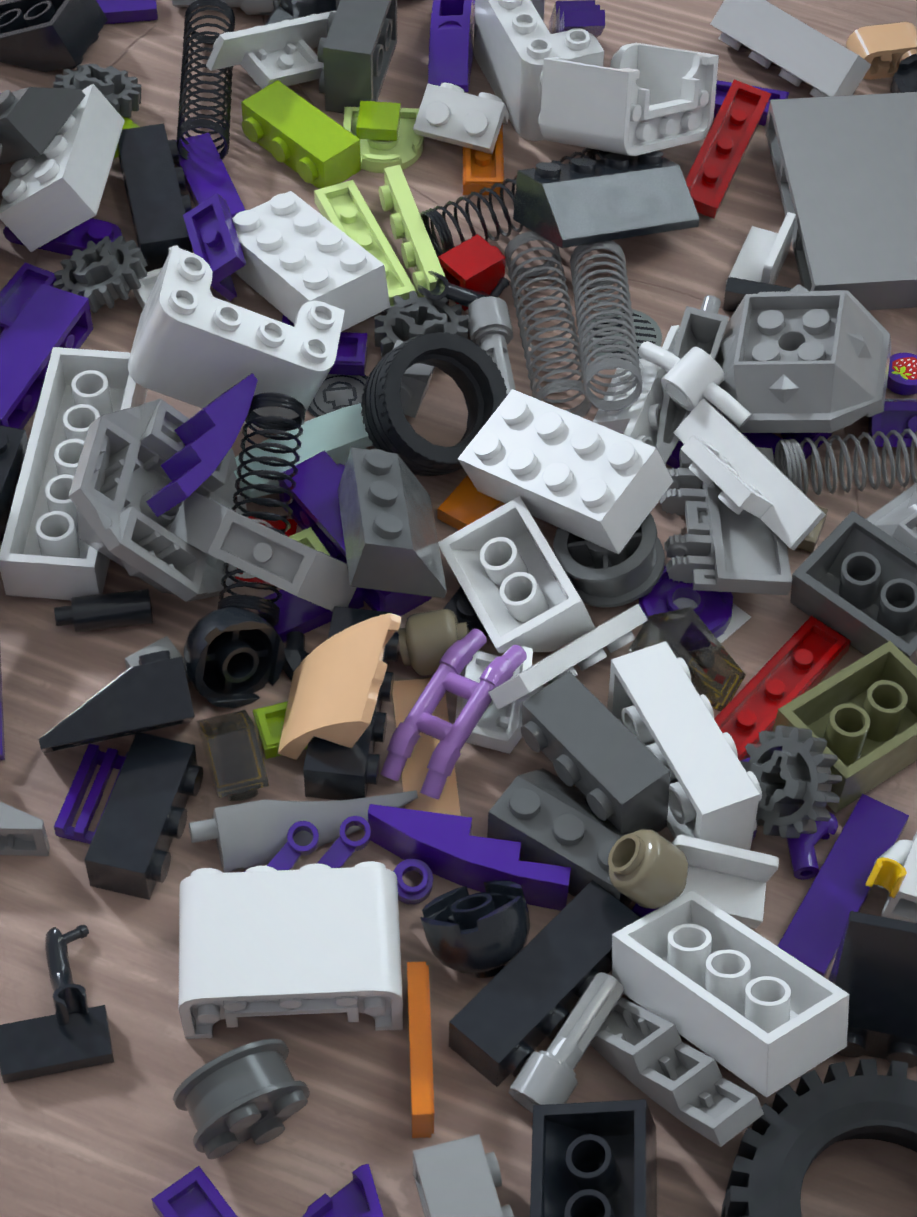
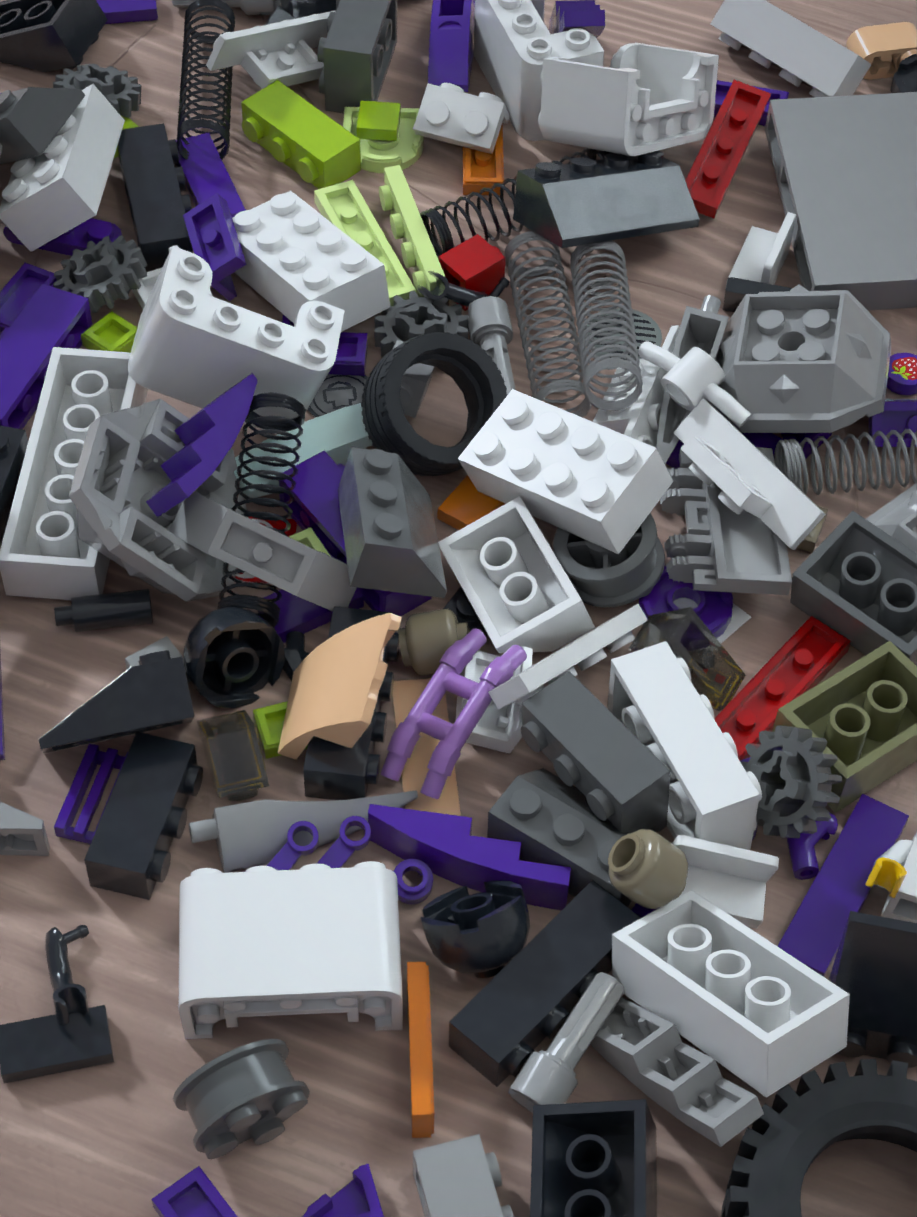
(110, 334): none -> lime tile

